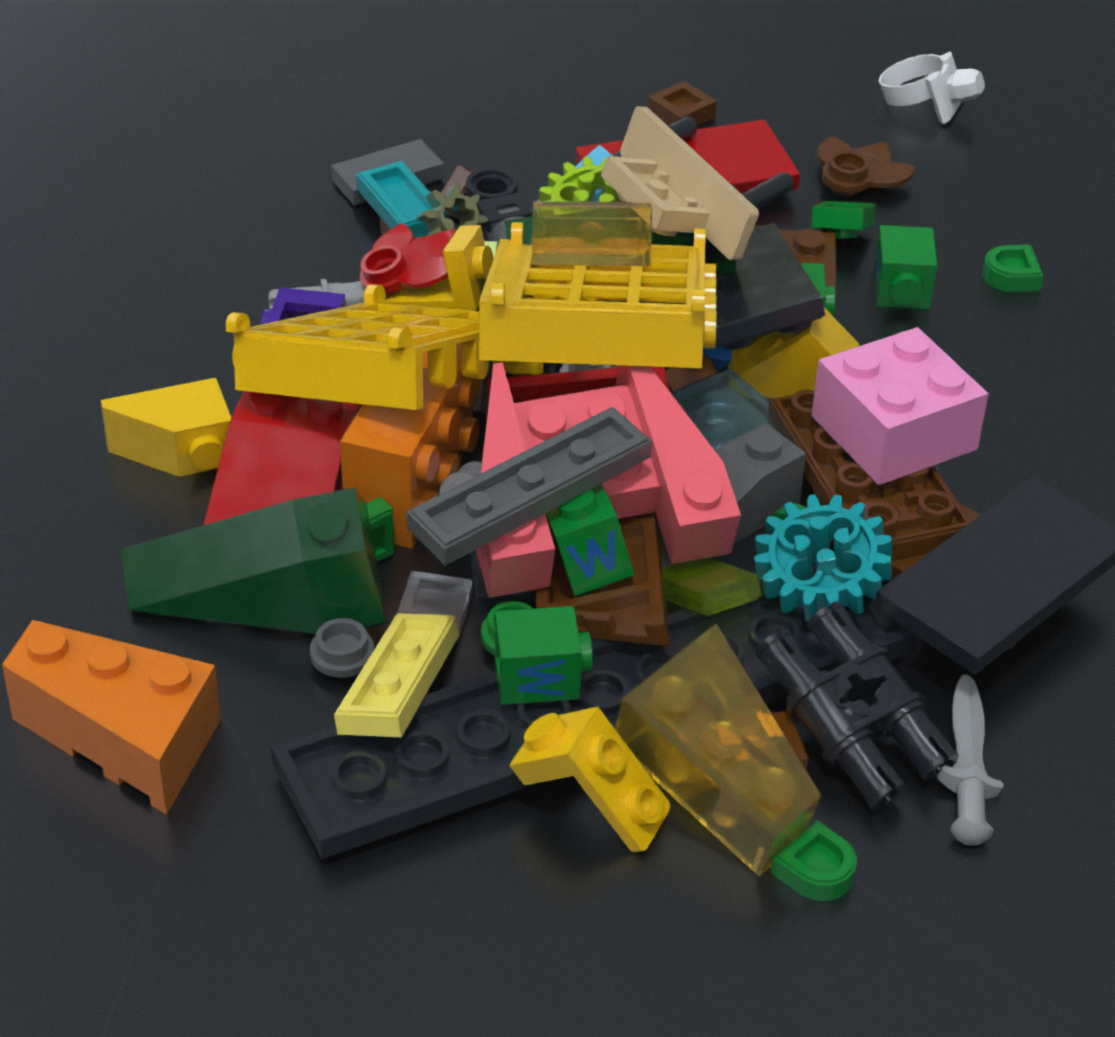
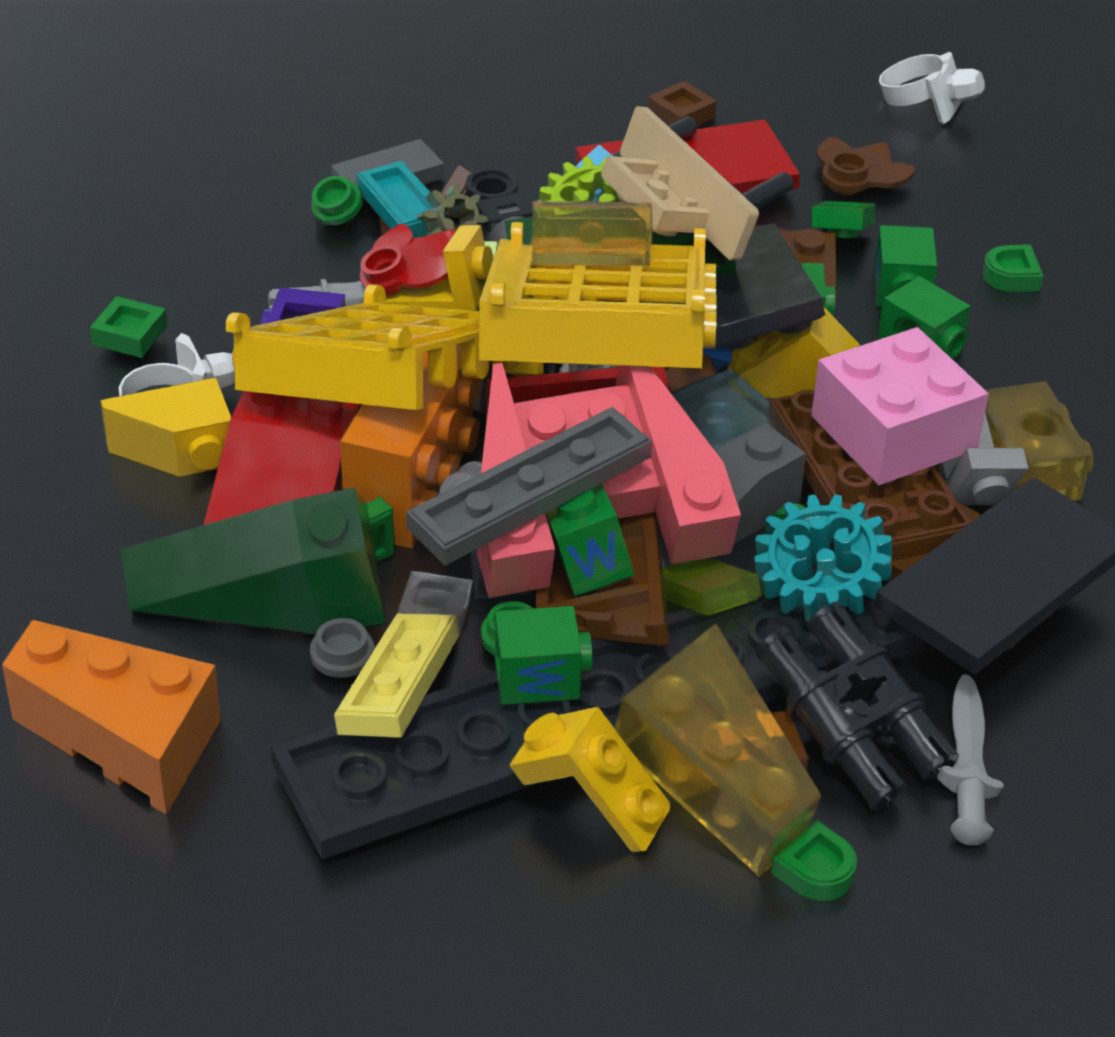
(128, 326): none -> green plate
(189, 369): none -> white piece
(336, 200): none -> green plate
(929, 309): none -> green brick
(985, 472): none -> light grey bracket
(1035, 420): none -> clear yellow brick

